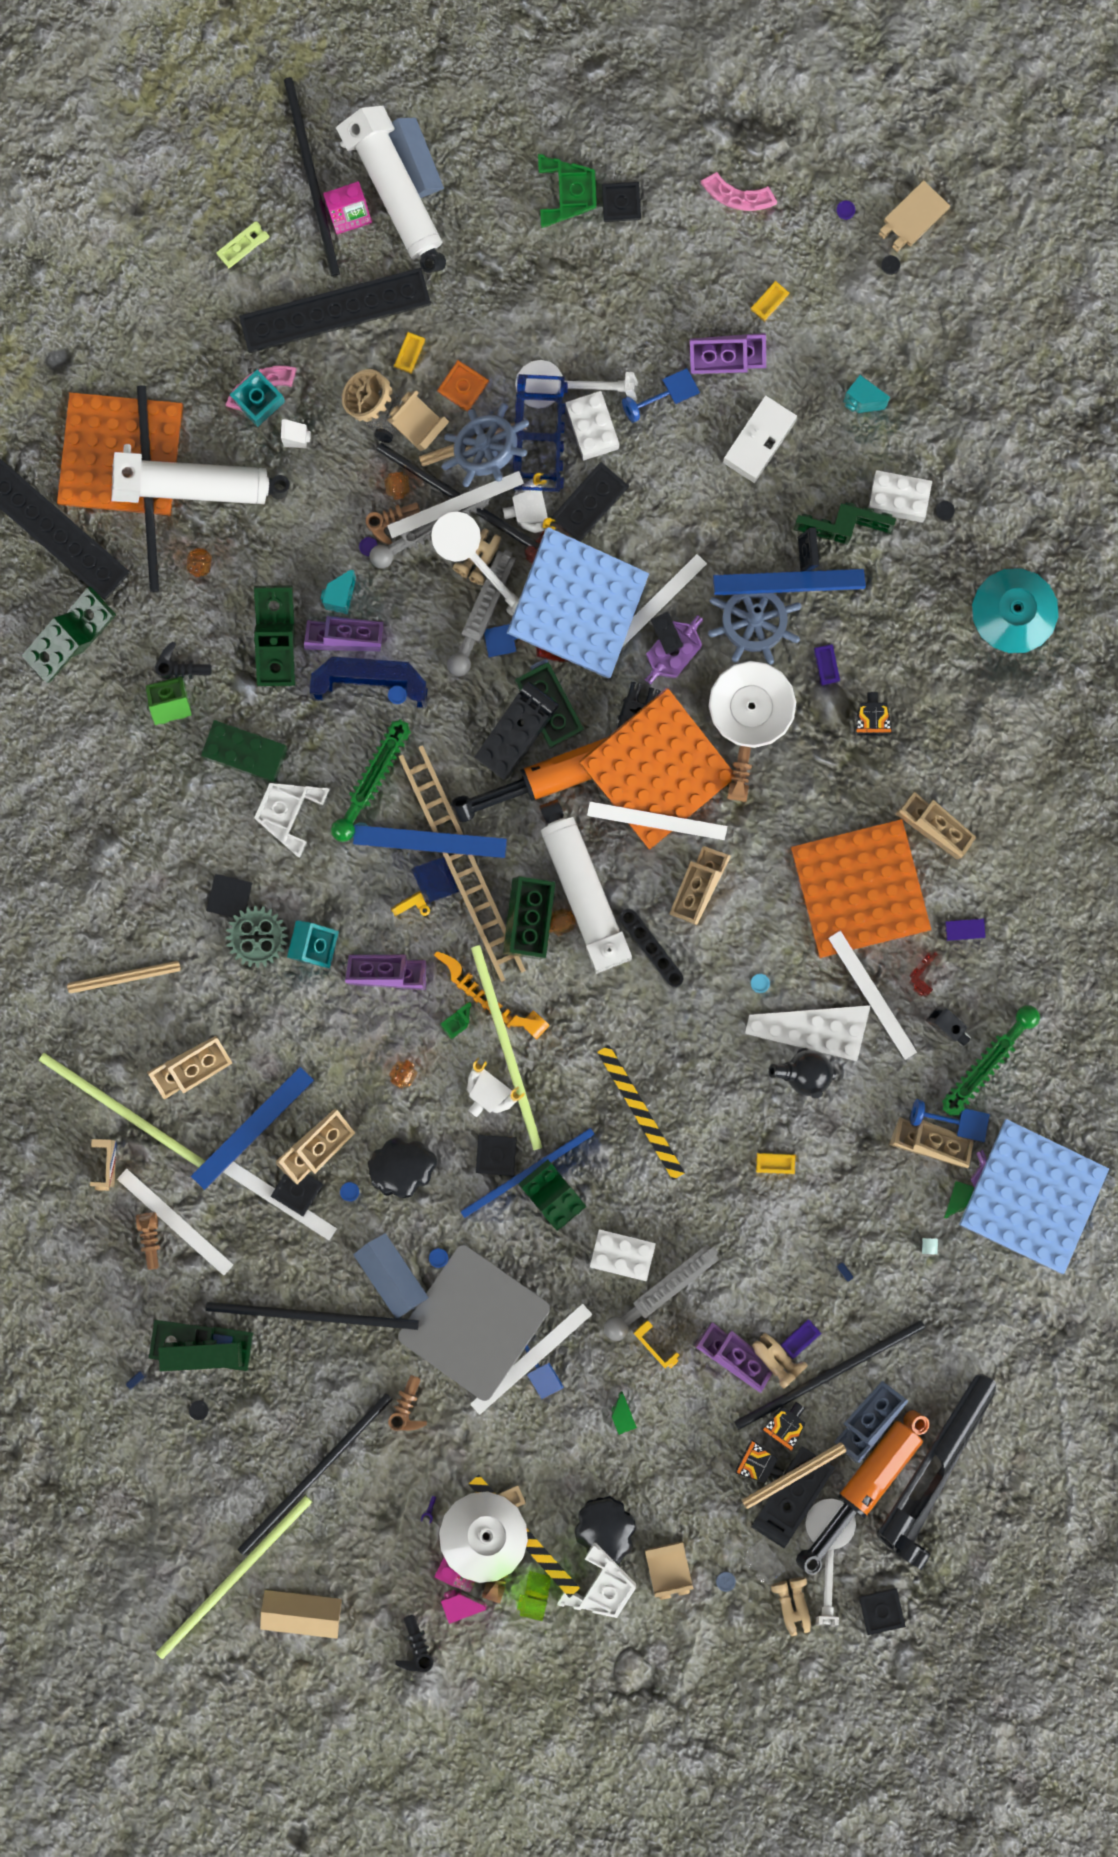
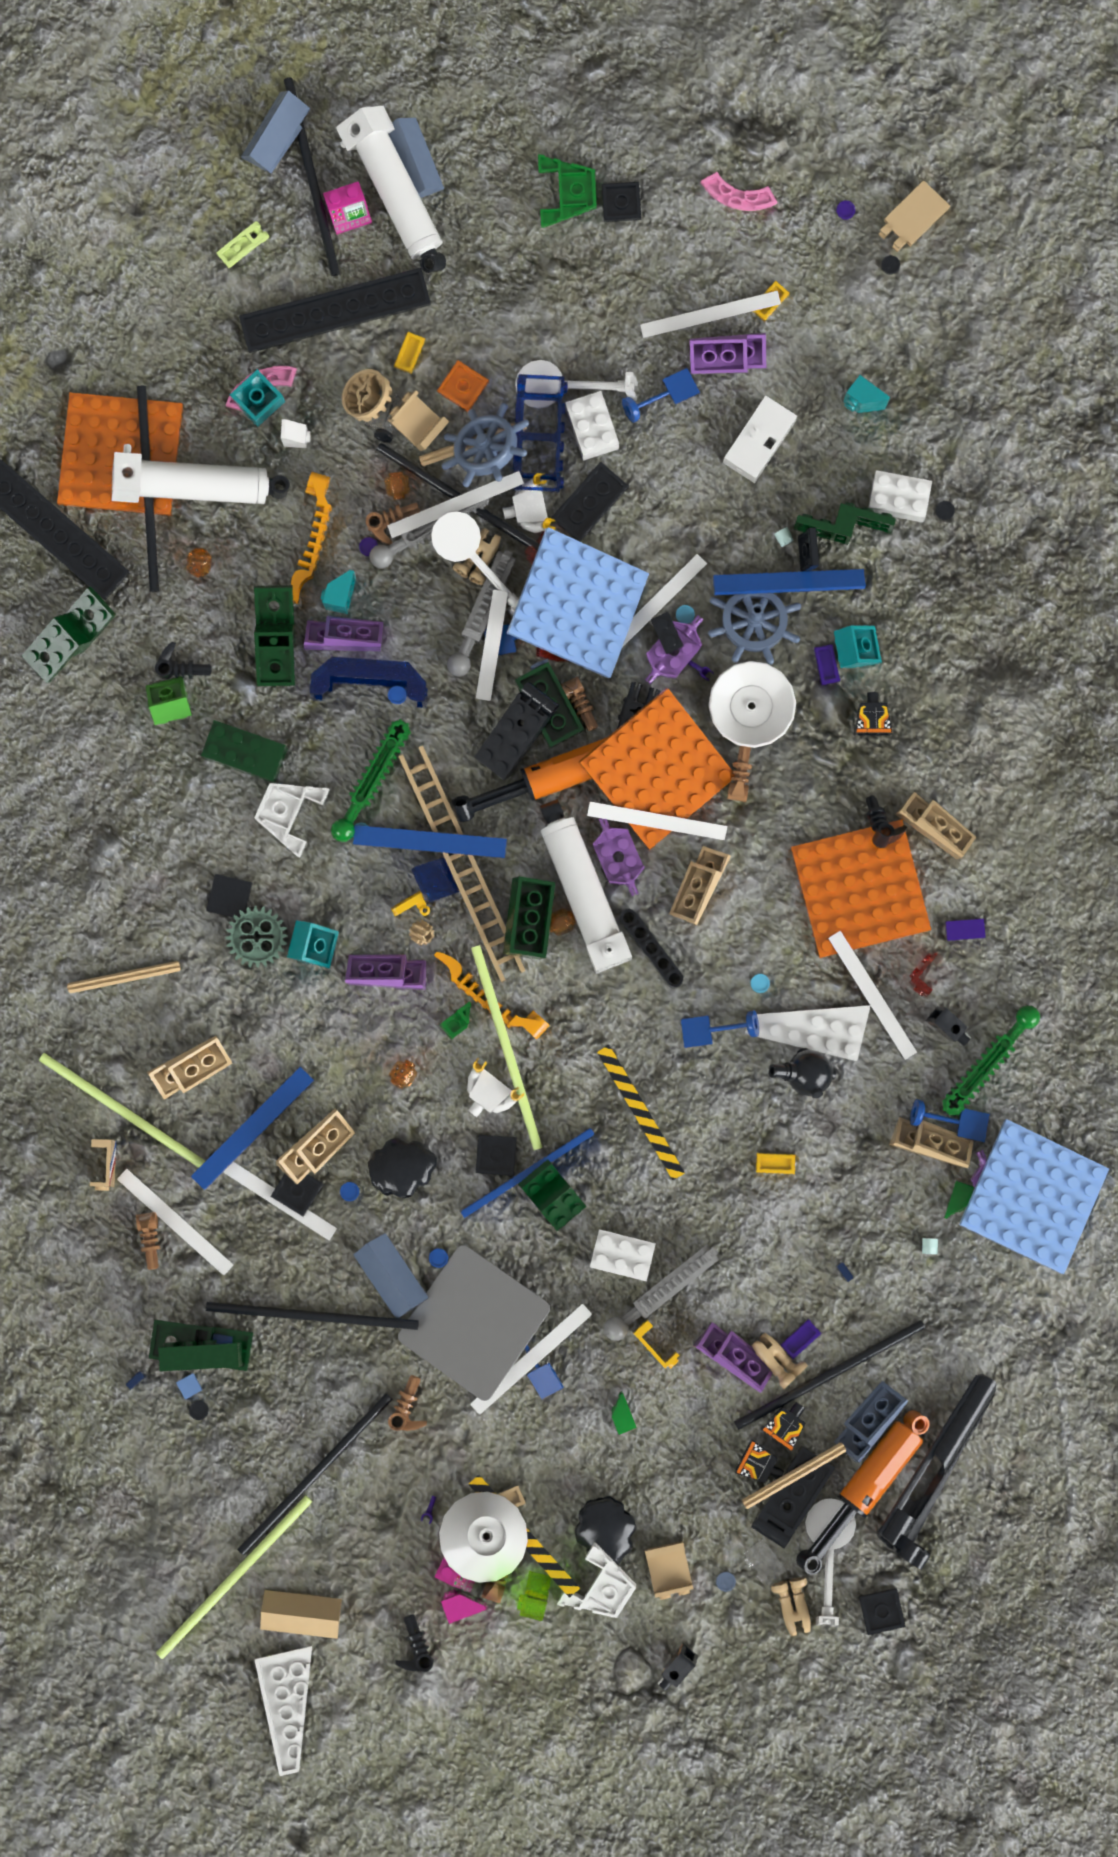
(189, 1386): none -> medium blue tile
(276, 132): none -> sand blue slope
(284, 1693): none -> white wing
(318, 487): none -> light orange piece
(421, 933): none -> tan gear
(491, 645): none -> white sticker
(574, 690): none -> medium nougat piece
(613, 841): none -> medium lavender plate
(683, 1662): none -> black torso
(685, 614): none -> medium azure piece
(698, 1030): none -> blue piece
(703, 670): none -> dark purple hand
(710, 314): none -> white sticker
(784, 536): none -> light aqua hose
(857, 646): none -> teal slope
(884, 832): none -> black piece
(1012, 629): teal dish -> none

